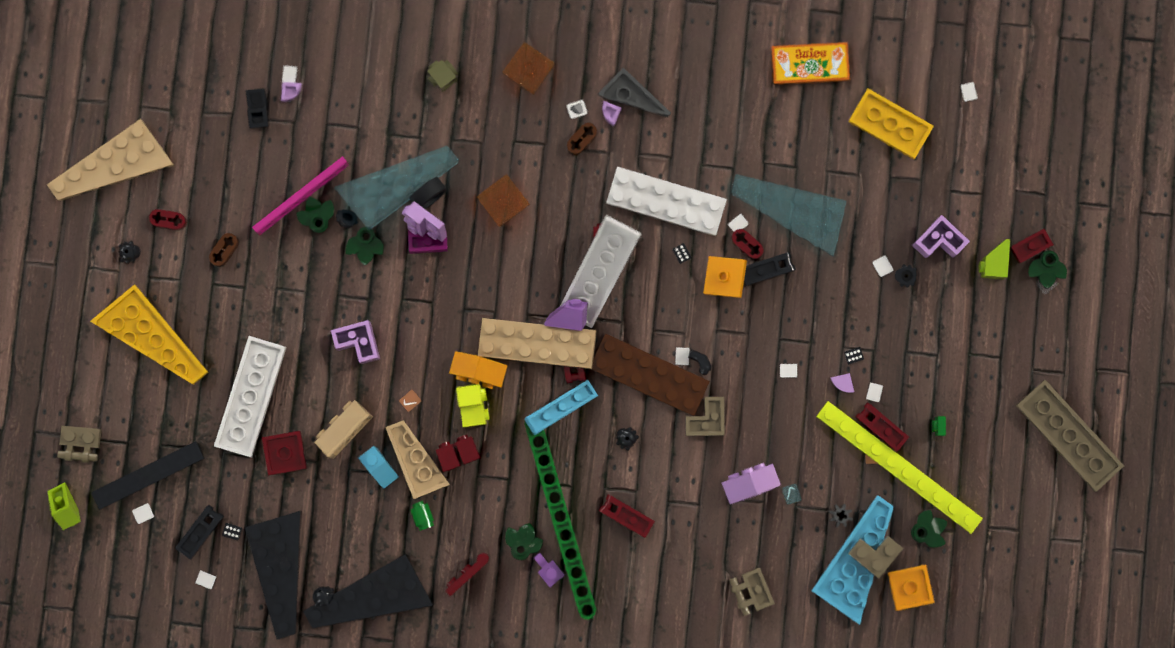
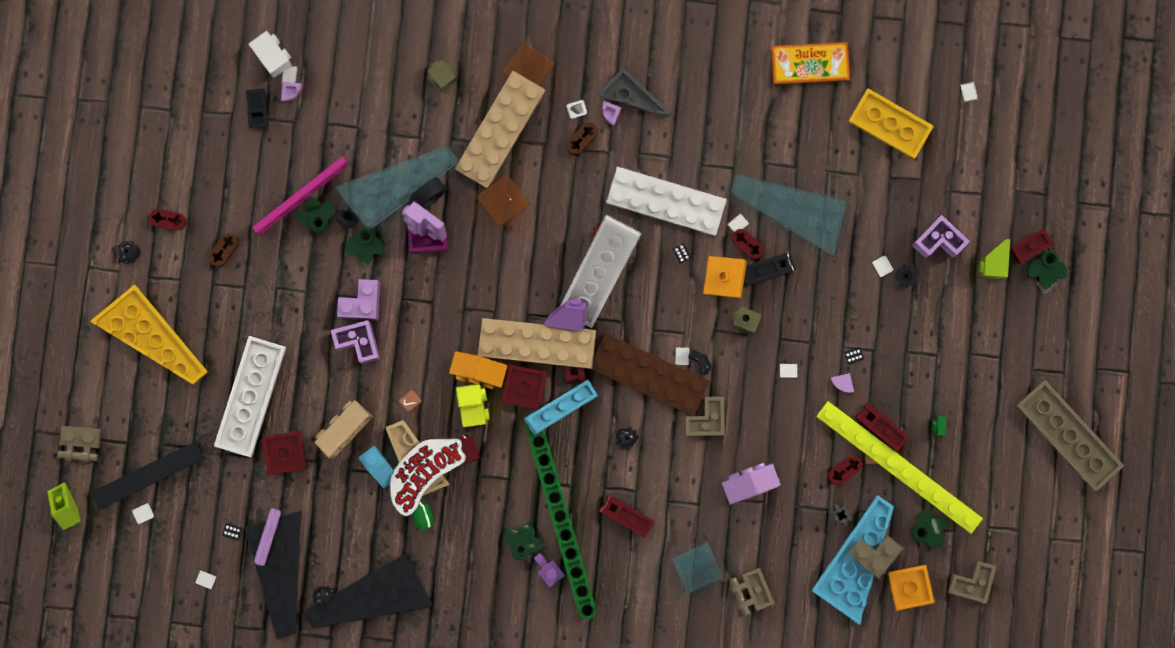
(118, 160): tan wing -> none
(199, 532): black plate -> none
(267, 537): none -> lavender axle
(270, 54): none -> white brick
(365, 306): none -> lavender brick
(421, 469): none -> sticker
(454, 584): dark red plate -> none
(500, 129): none -> tan plate
(524, 387): none -> dark red plate
(697, 567): none -> clear light blue slope
(745, 319): none -> olive brick
(791, 494): clear light blue sticker -> none
(841, 466): none -> dark red beam
(874, 392): white sticker -> none
(976, 588): none -> dark tan plate

